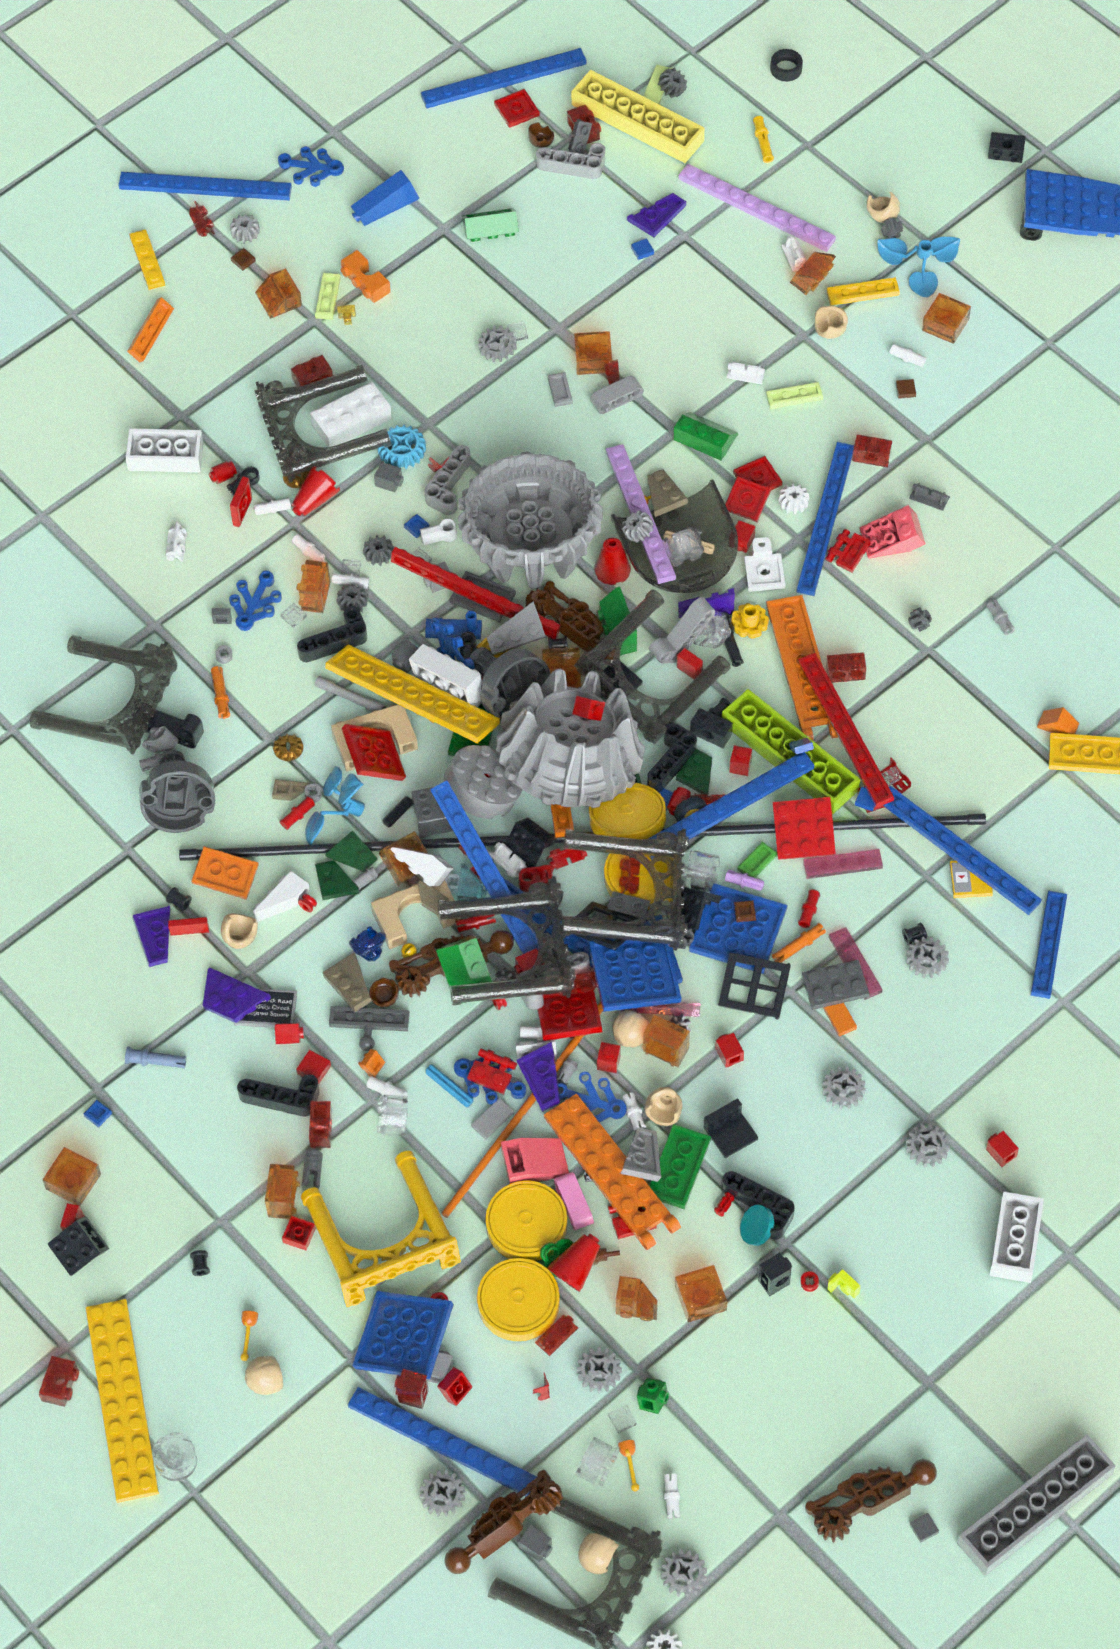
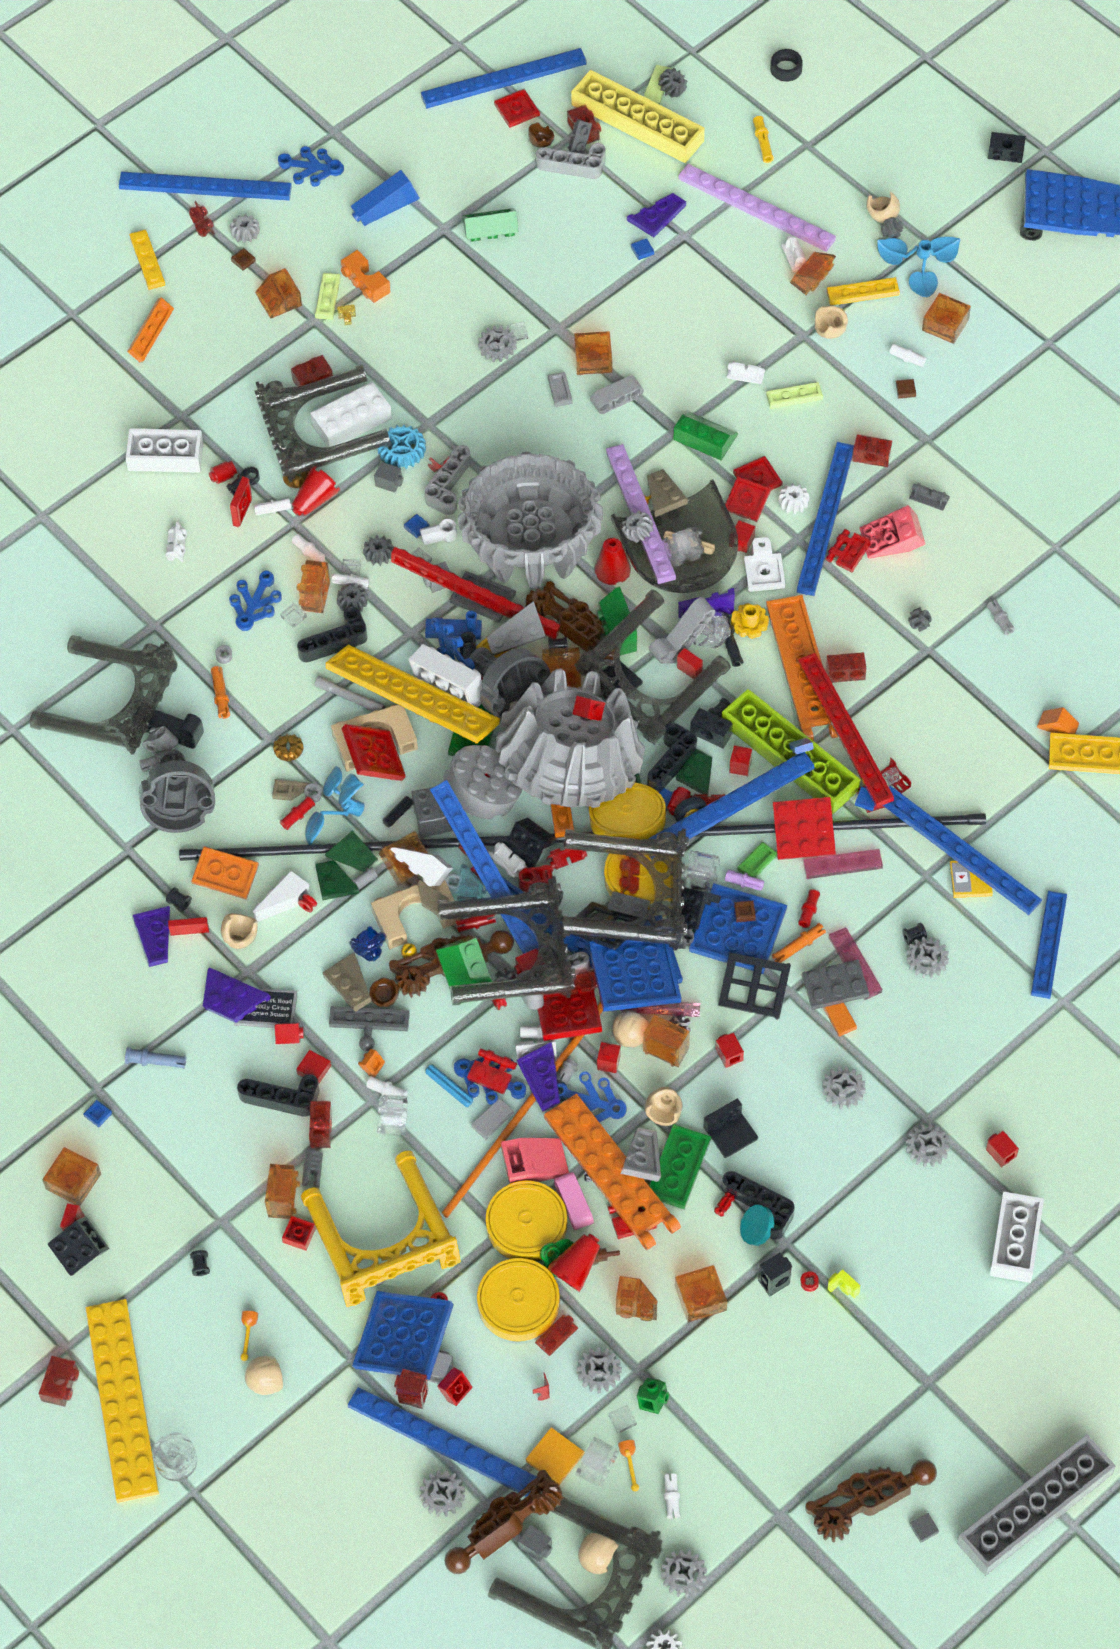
(221, 616): dark grey tile -> none
(402, 654): dark grey brick -> none
(555, 1455): none -> light orange tile
(612, 371): clear red helmet -> none
(633, 1111): white pin -> none

